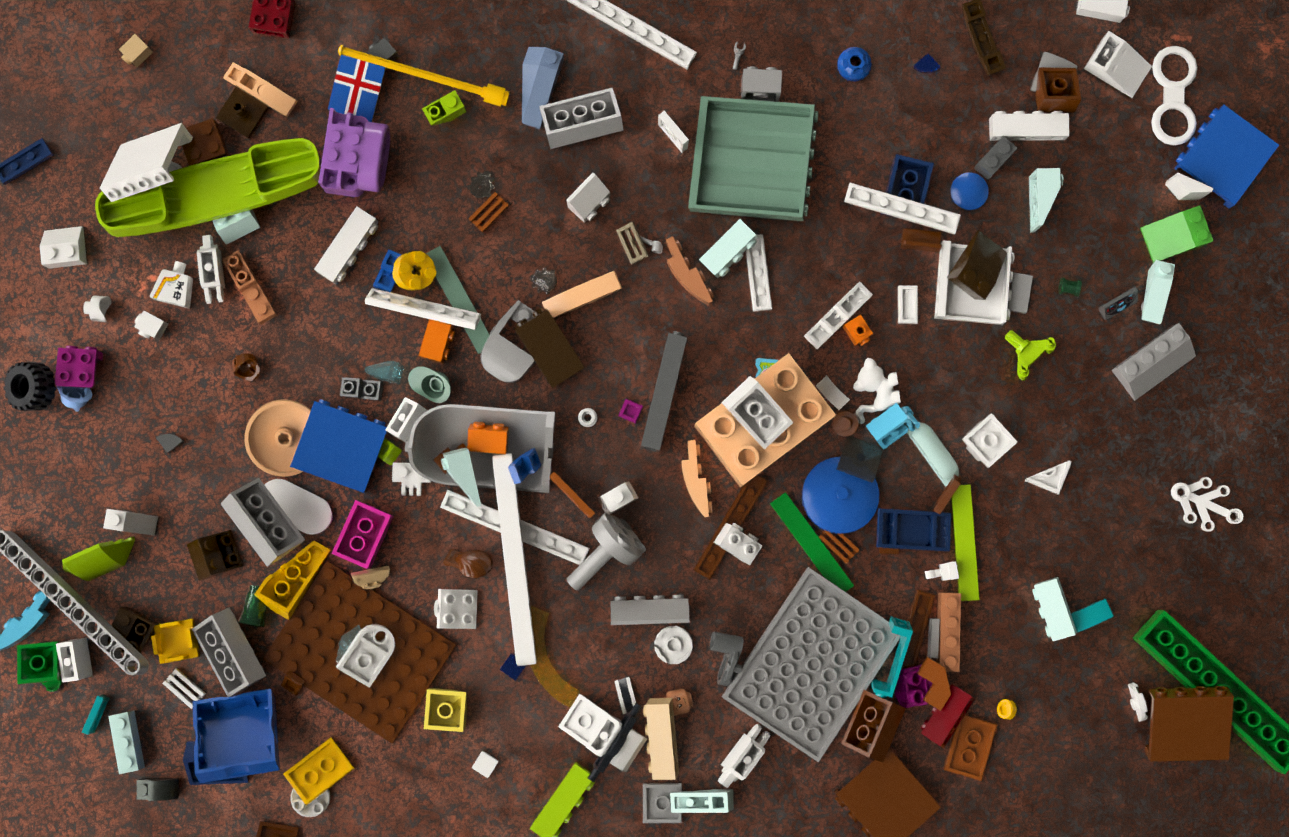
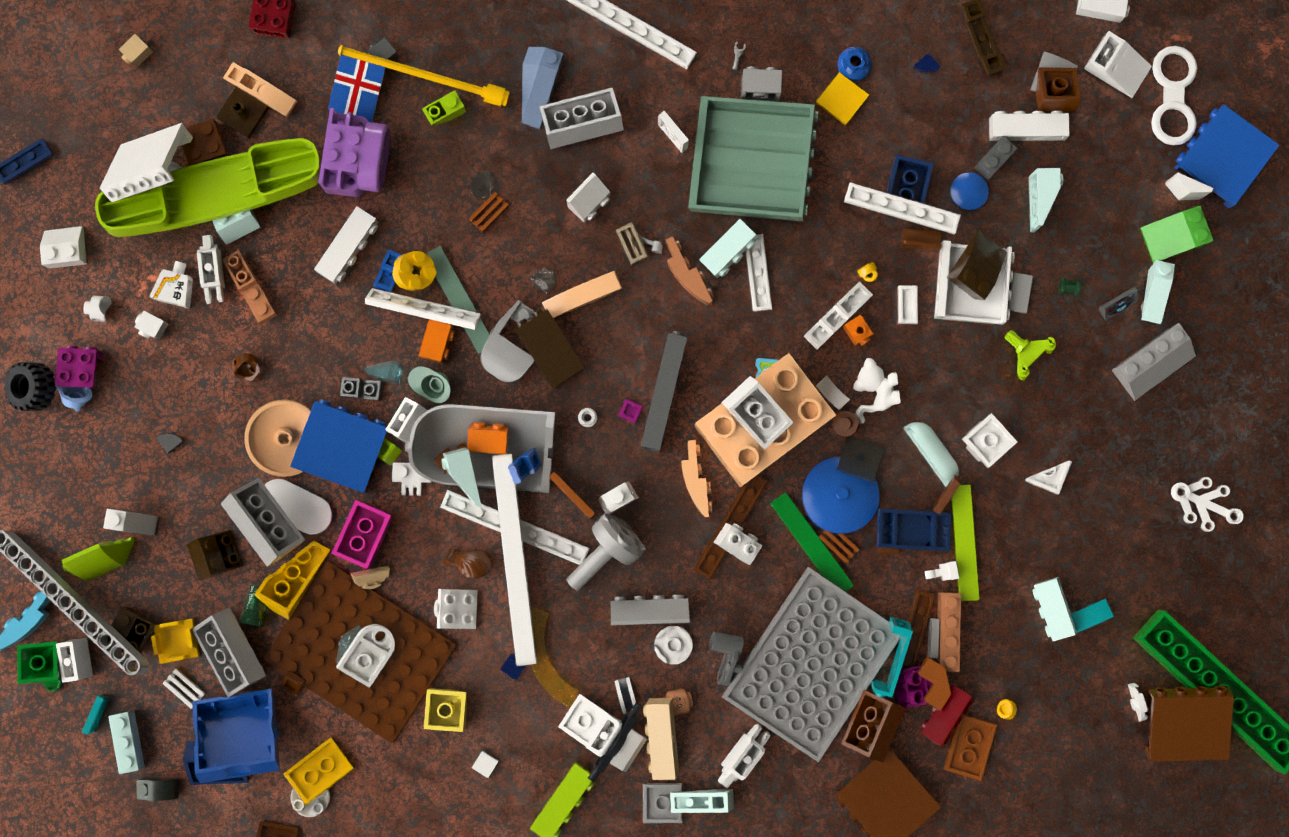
(842, 98): none -> yellow tile
(867, 269): none -> yellow tile
(890, 425): medium azure hinge -> none

